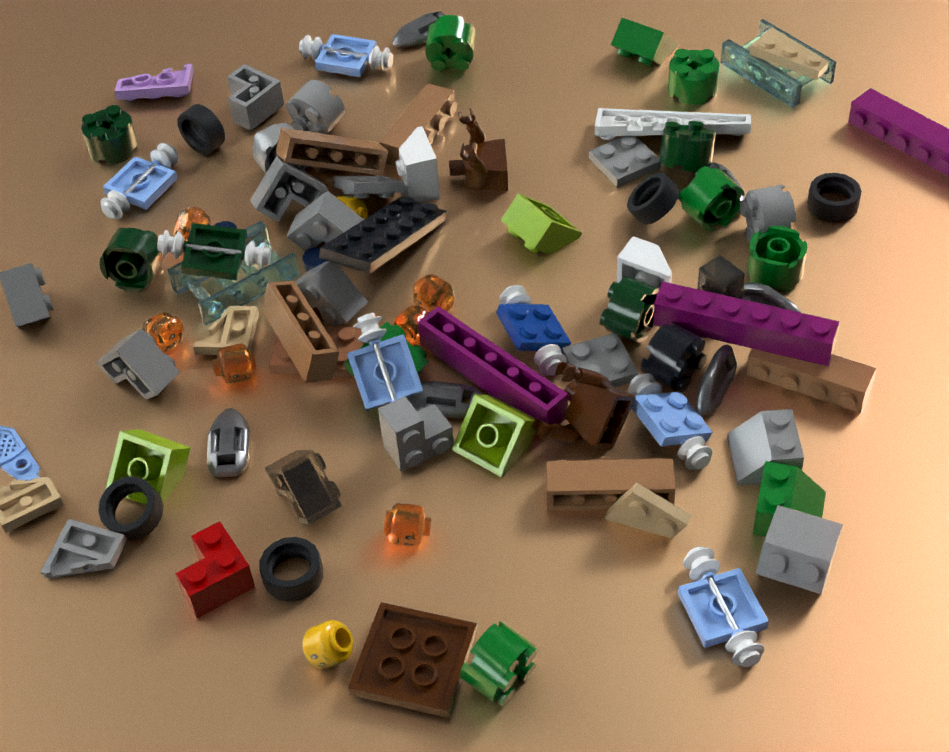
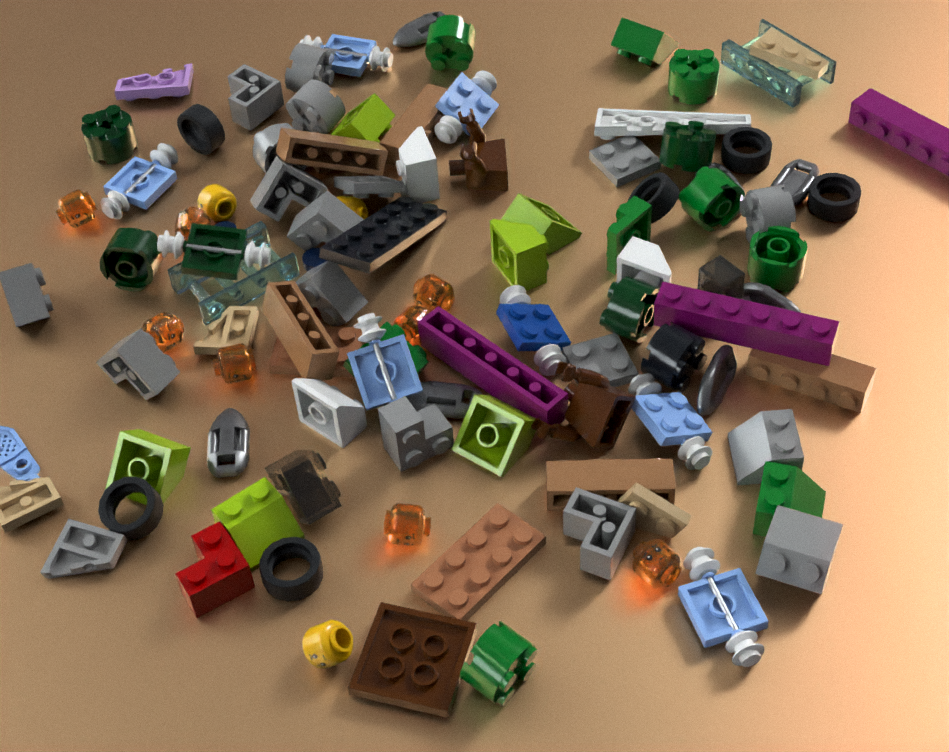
(76, 208): none -> clear orange head
(217, 202): none -> yellow head
(257, 520): none -> lime slope
(309, 64): none -> light grey brick
(328, 410): none -> white slope
(366, 120): none -> lime slope
(462, 96): none -> light blue plate
(478, 564): none -> nougat plate
(519, 253): none -> lime slope
(603, 527): none -> light grey brick
(632, 220): none -> green plate
(656, 563): none -> clear orange head
(743, 162): none -> black tyre
(796, 181): none -> flat silver piece

